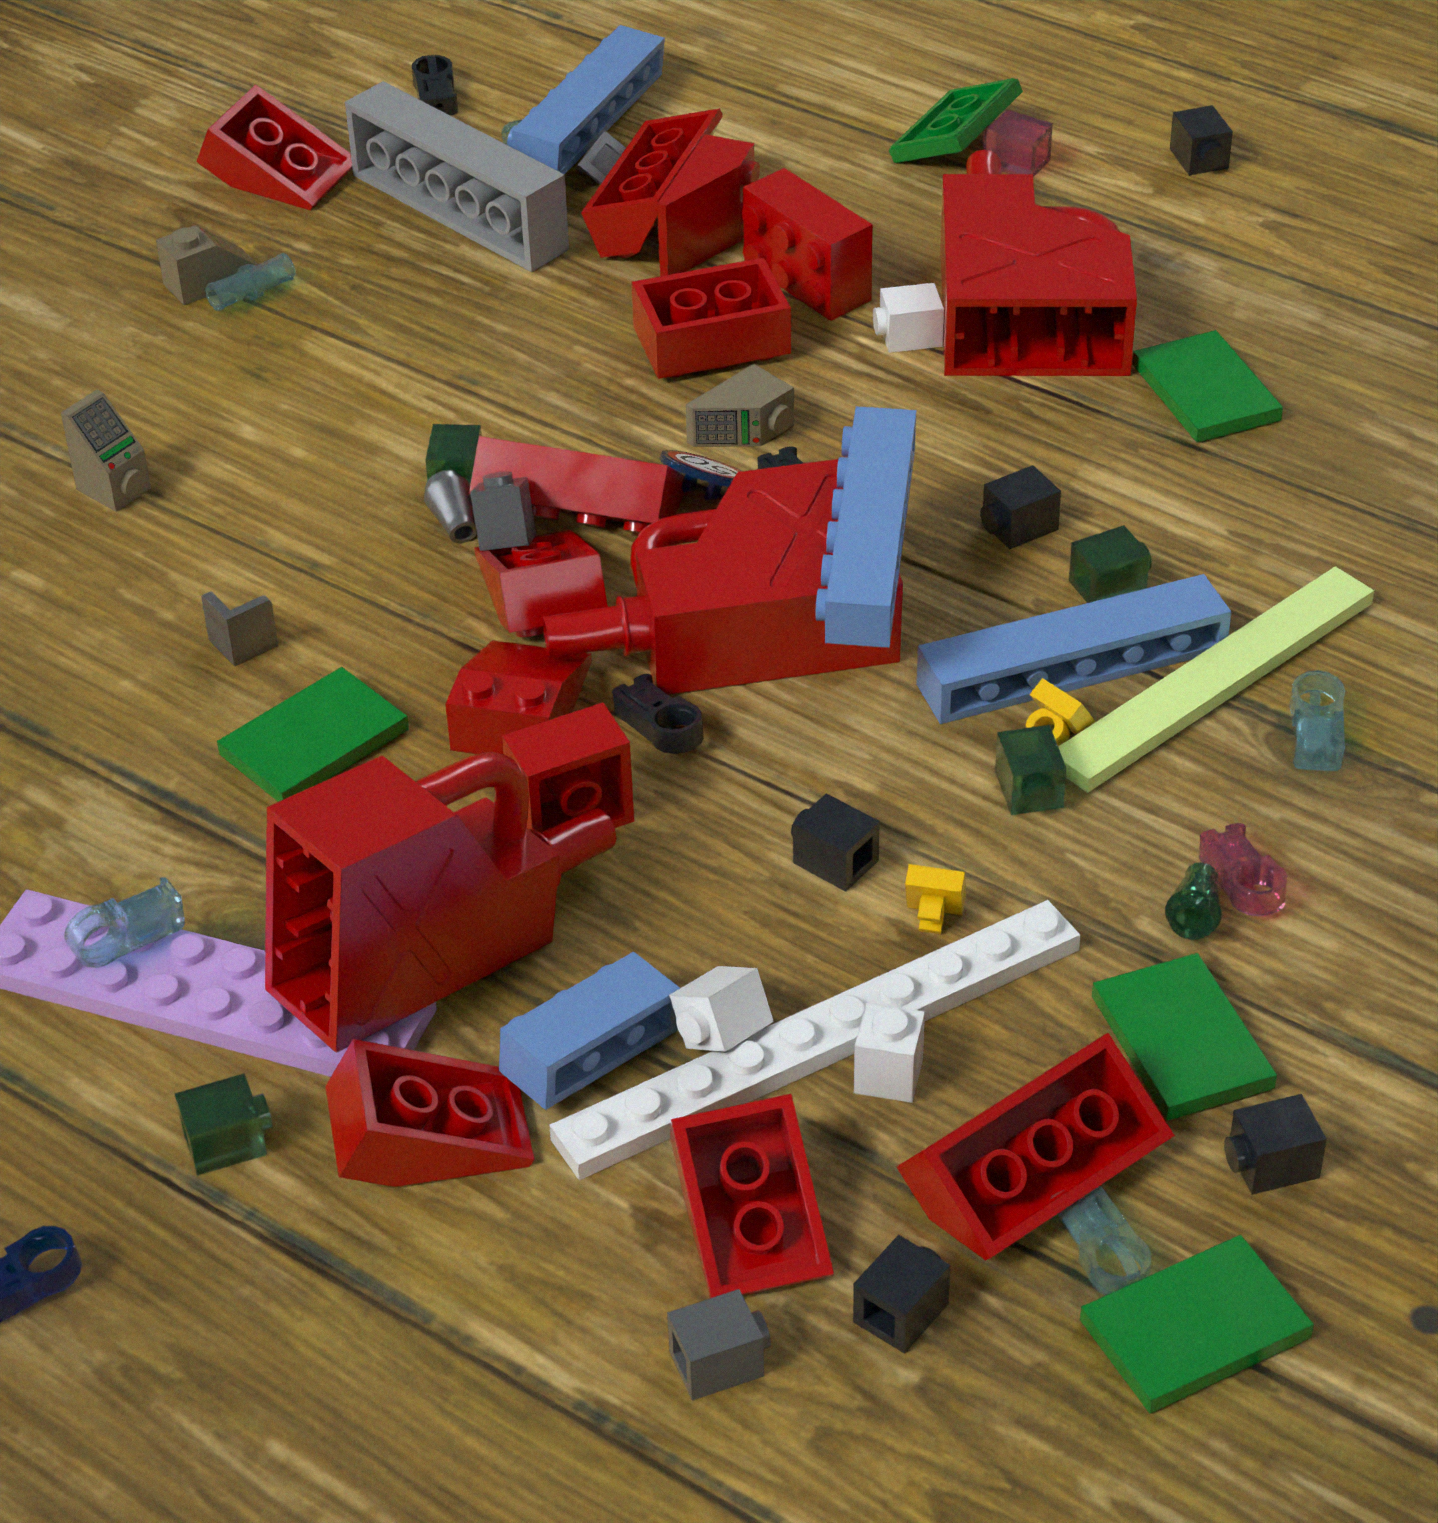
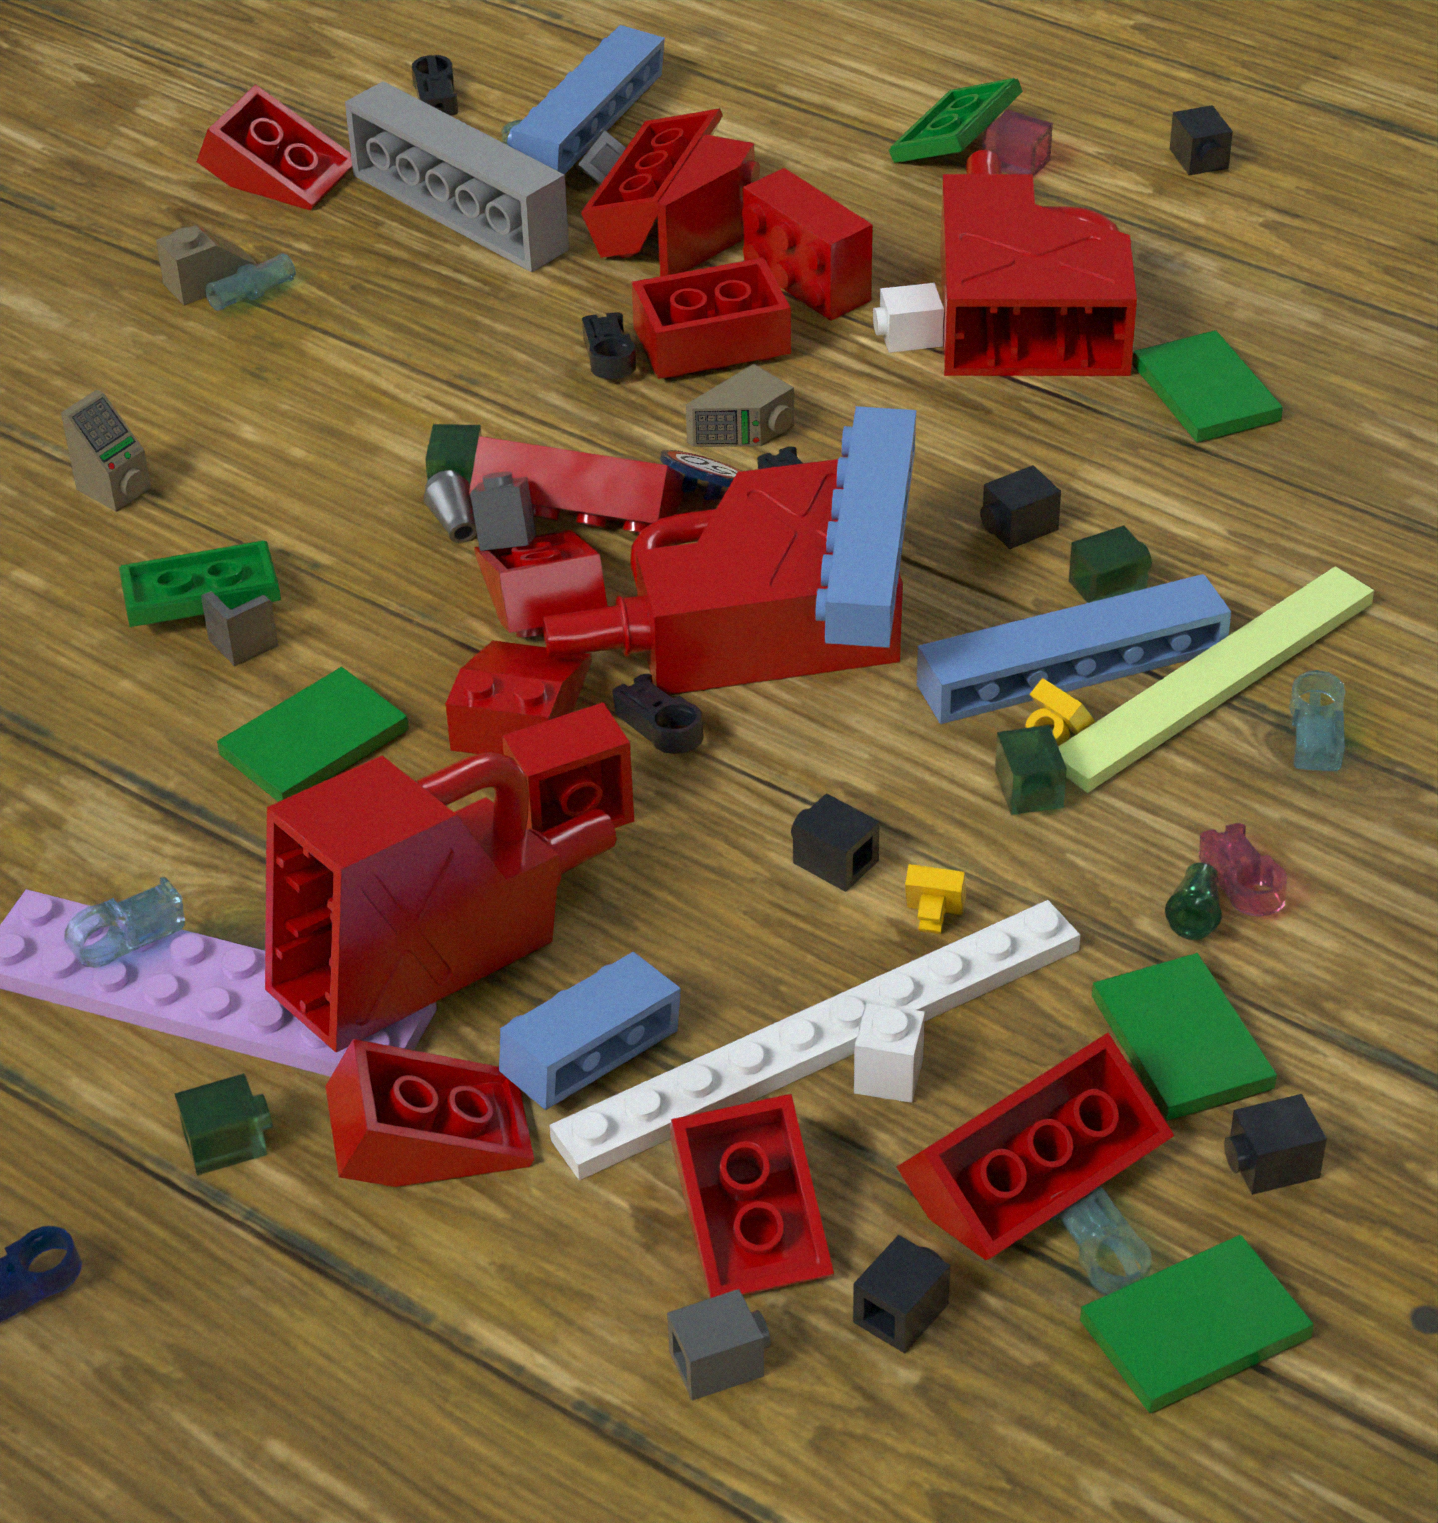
(174, 584): none -> green tile
(609, 350): none -> black piece
(721, 1008): white brick -> none

